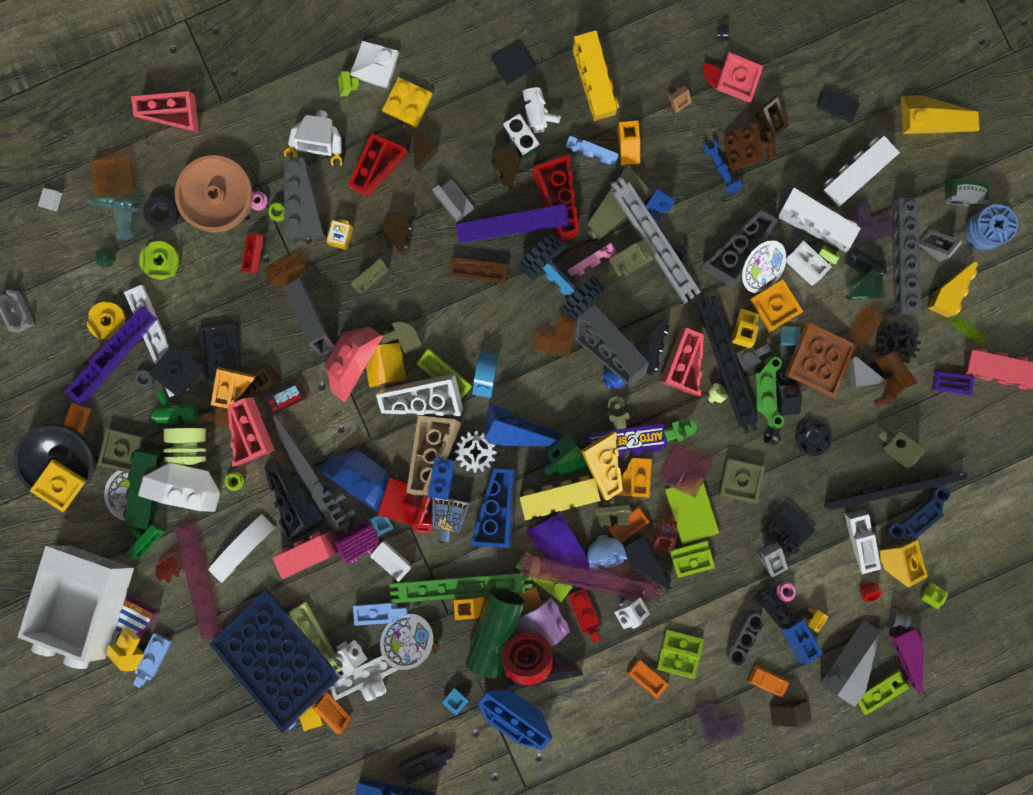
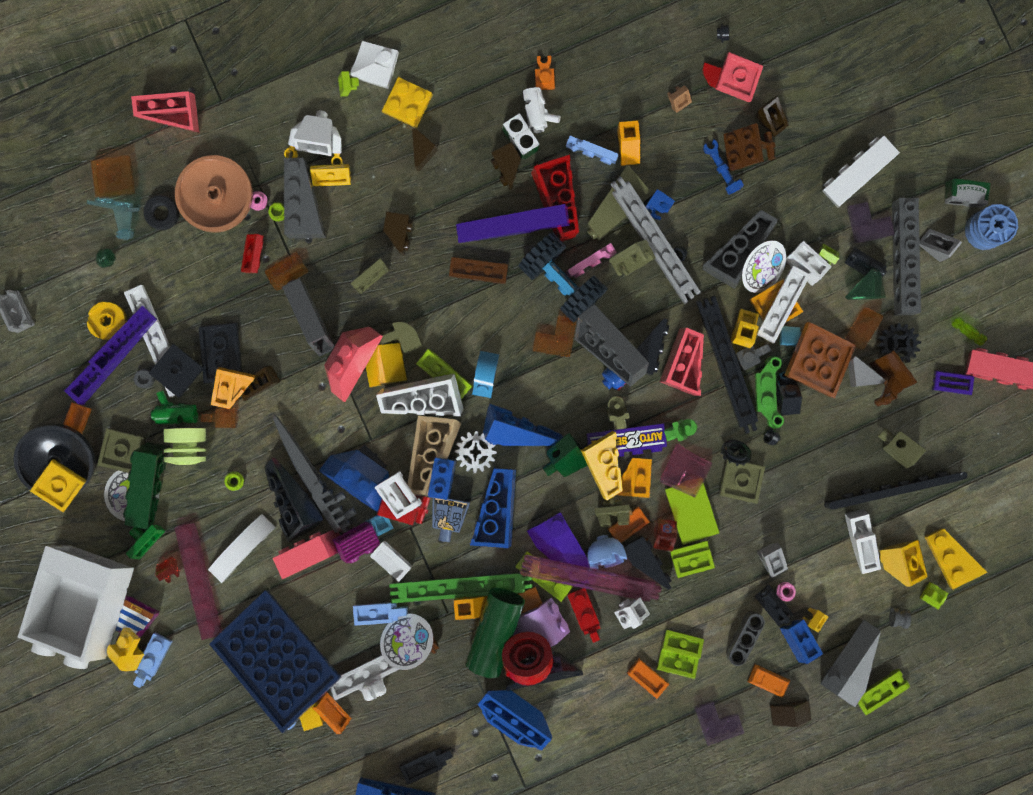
(50, 199): white slope -> none
(152, 252): lime plate -> none
(181, 487): white wedge -> none
(248, 432): coral wedge -> none
(285, 398): tile -> none
(309, 625): yellowish green tile -> none
(330, 175): none -> yellow plate
(339, 234): brick -> none
(349, 656): white brick -> none
(375, 164): red wedge -> none
(394, 498): none -> white plate
(425, 527): red tile -> none
(453, 200): light grey panel -> none
(455, 701): dark azure plate -> none
(513, 63): black piece -> none
(544, 76): none -> orange plate
(559, 497): light yellow wedge -> none
(594, 75): yellow wedge -> none
(717, 393): yellowish green tile -> none
(730, 447): none -> black gear
(783, 304): none -> white plate
(788, 530): black hinge -> none
(813, 438): black wheel -> none
(819, 220): white wedge -> none
(838, 105): black tile -> none
(870, 591): red tile -> none
(911, 654): magenta slope -> none
(923, 517): dark blue plate -> none
(930, 115): yellow wedge -> none
(948, 297): yellow slope -> none
(953, 559): none -> yellow wing

